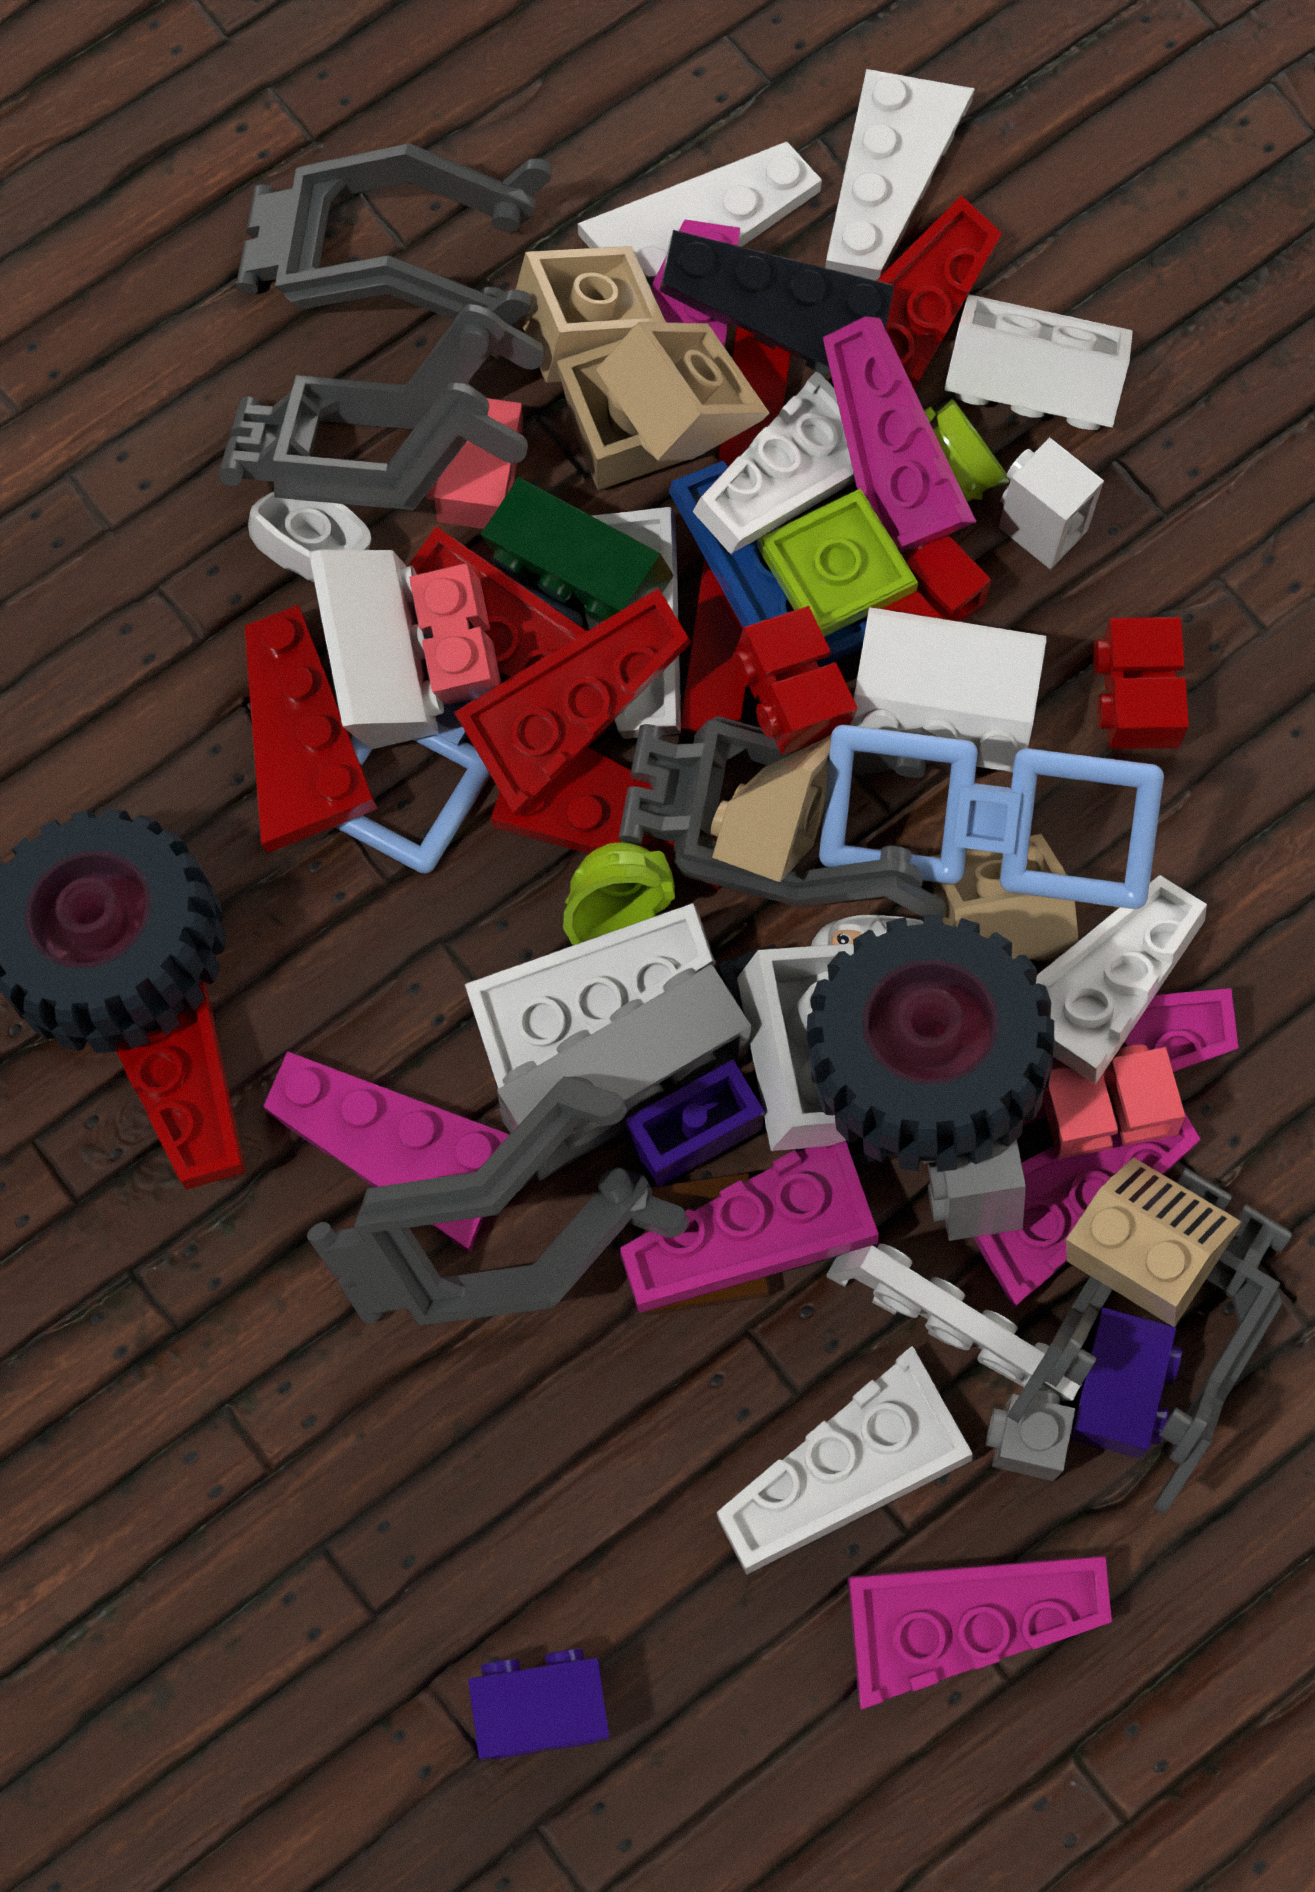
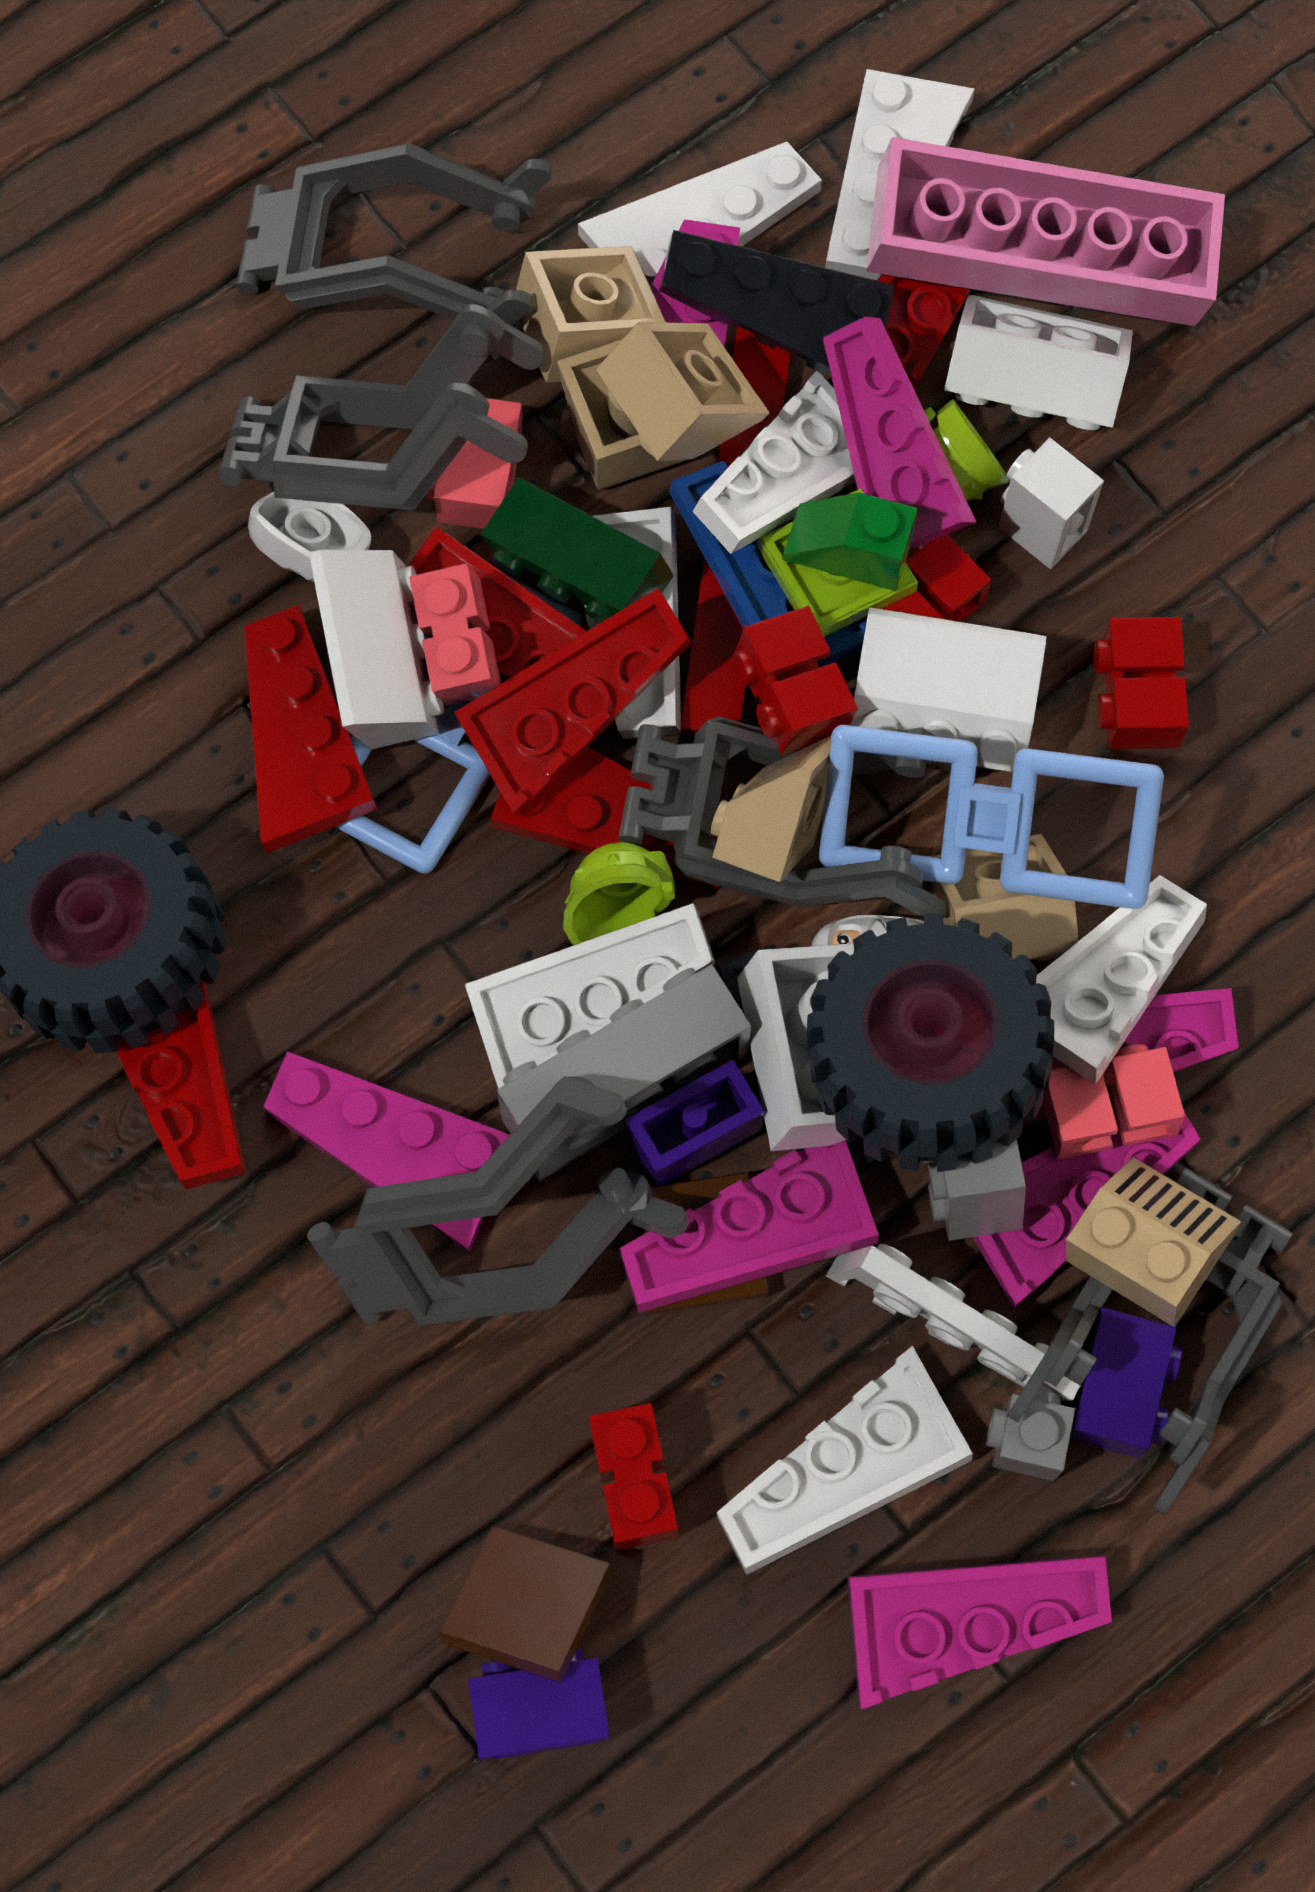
(526, 1603): none -> reddish brown tile
(638, 1501): none -> red piece
(853, 538): none -> green slope
(1045, 232): none -> bright pink brick

